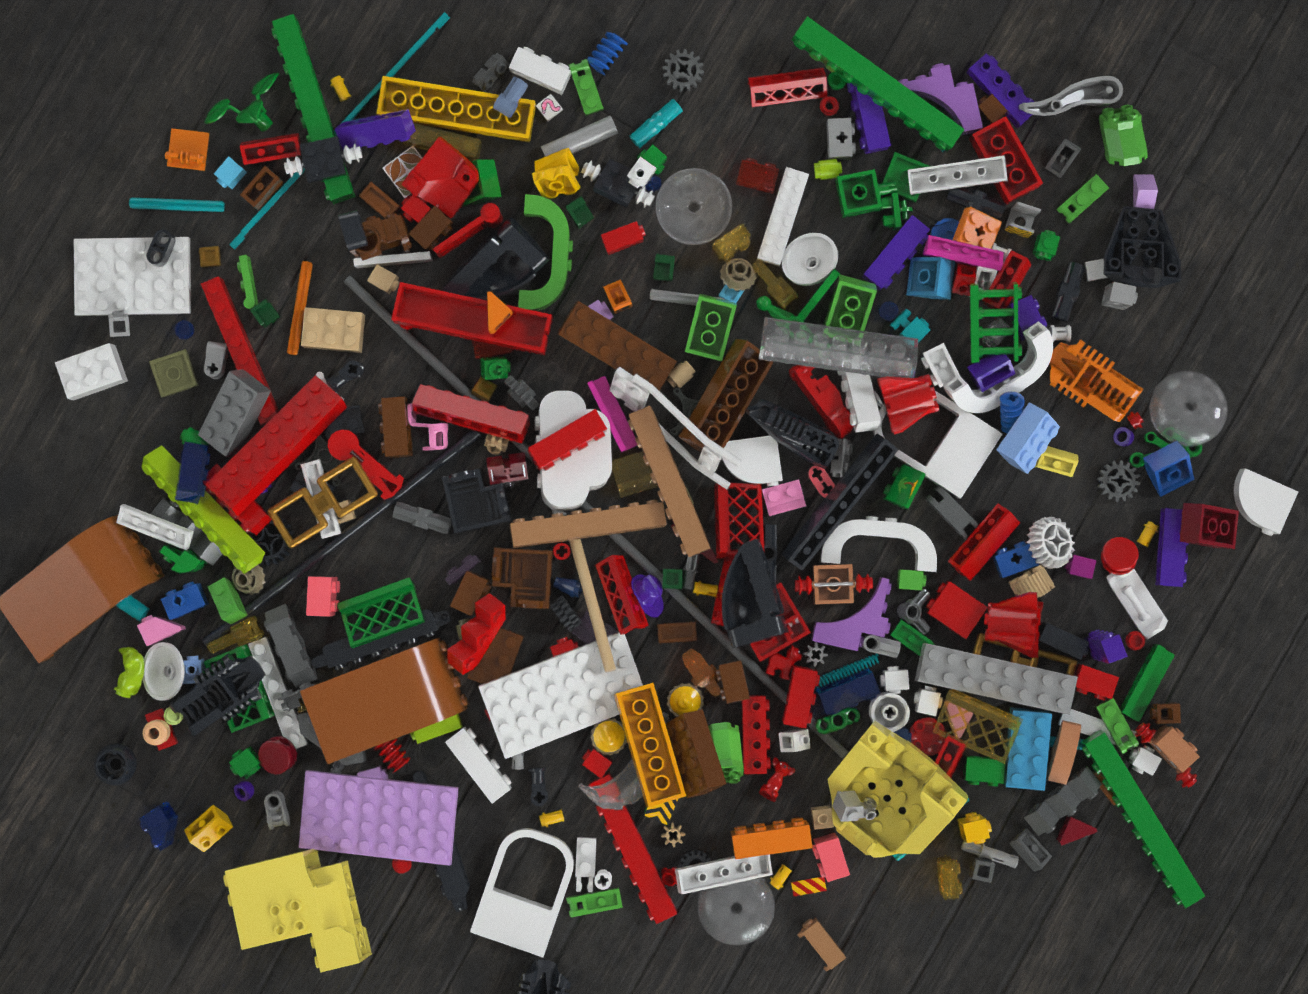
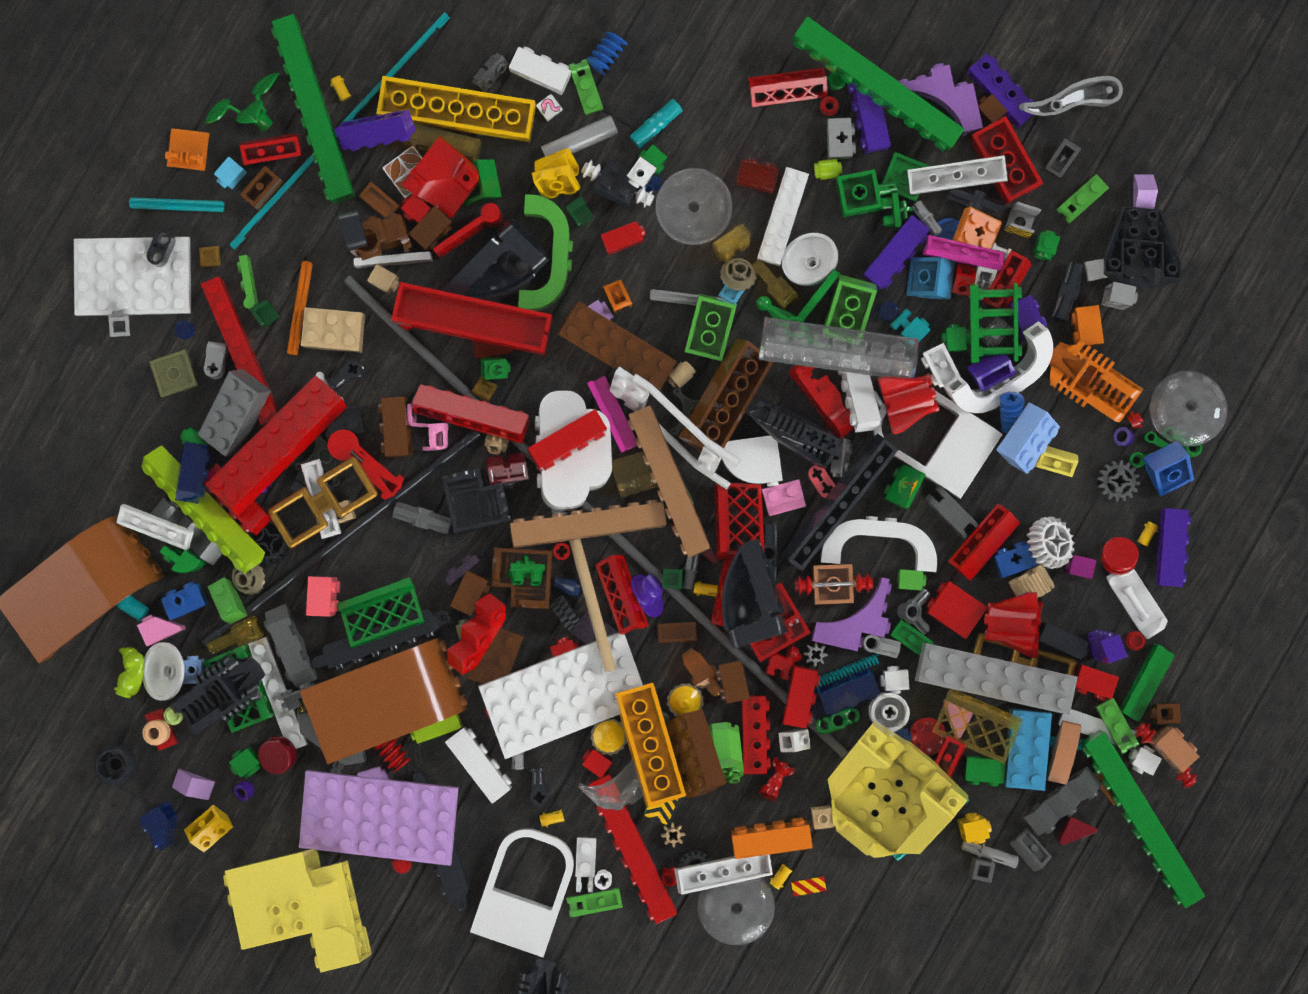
(91, 371): white brick -> none
(193, 785): none -> lavender slope
(276, 814): light grey piece -> none
(323, 159): black plate -> none
(497, 312): orange slope -> none
(508, 101): sand blue piece -> none
(521, 393): dark grey gear -> none
(525, 569): none -> green hips
(664, 267): dark green panel -> none
(676, 76): dark grey gear -> none
(822, 943): medium nougat brick -> none
(831, 857): coral brick -> none
(850, 808): light grey brick -> none
(927, 218): none -> light grey axle
(928, 701): white brick -> none
(947, 875): clear yellow brick -> none
(956, 338): none -> green brick
(1060, 333): white bush -> none
(1087, 325): none -> orange piece
(1123, 135): bright green brick -> none
(1209, 525): dark red brick -> none
(1263, 501): white brick -> none

